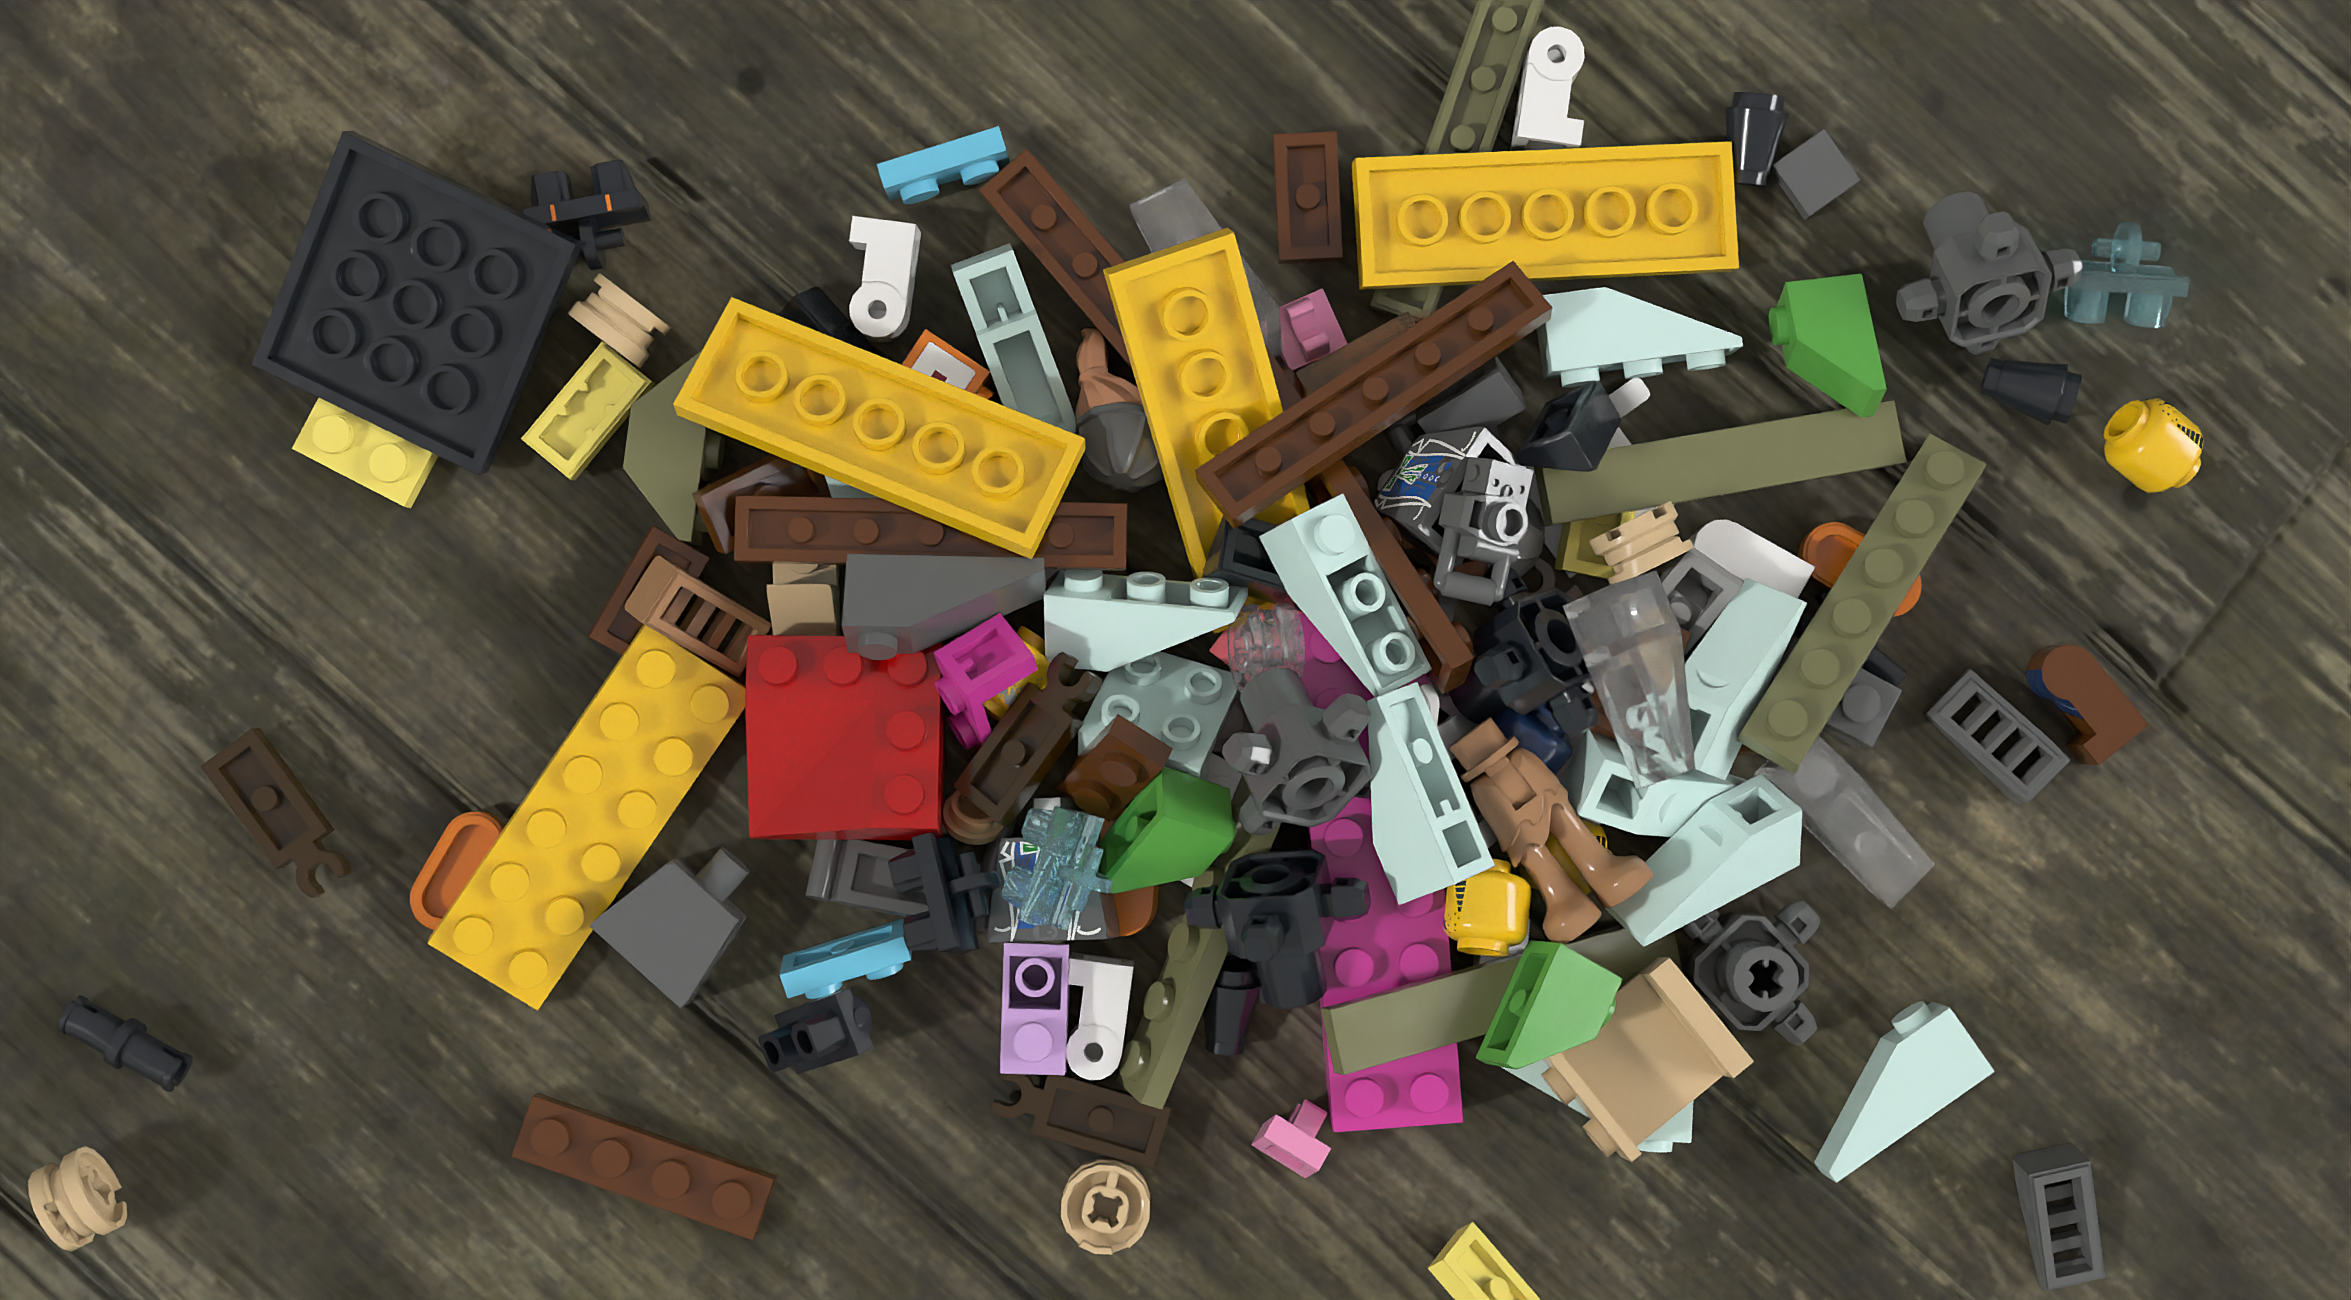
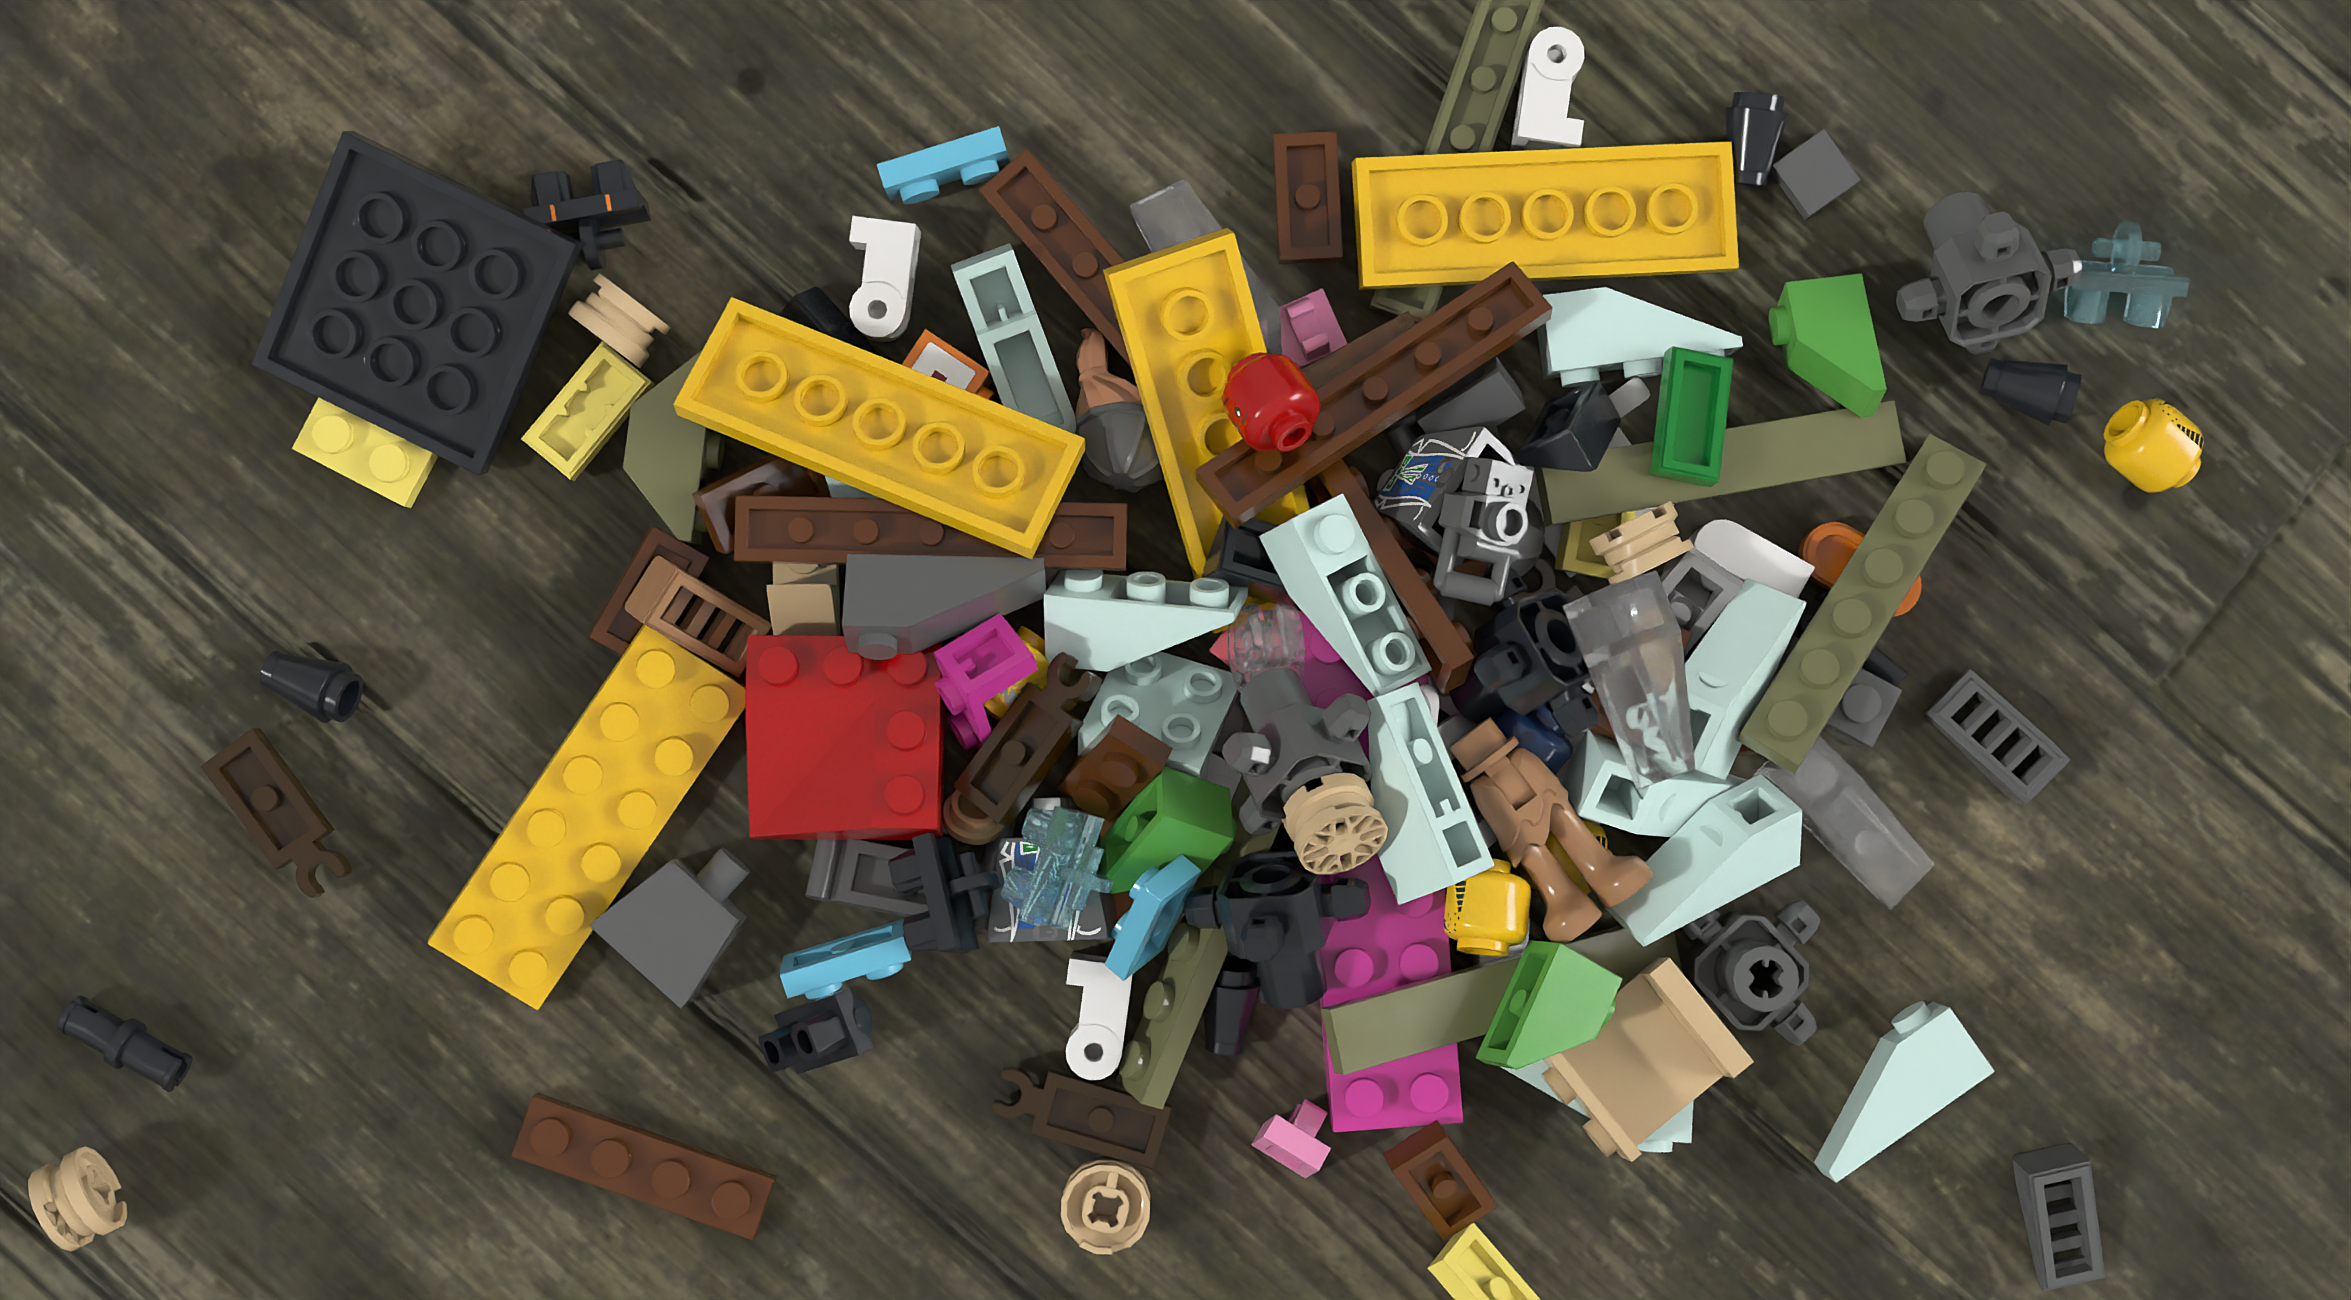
(315, 685): none -> black cone
(452, 864): orange tile -> none
(1035, 1008): lavender slope -> none
(1152, 917): none -> medium azure plate
(1270, 402): none -> red head
(1334, 823): none -> tan wheel
(1440, 1180): none -> reddish brown plate
(1691, 416): none -> green tile
(2086, 699): reddish brown leg -> none

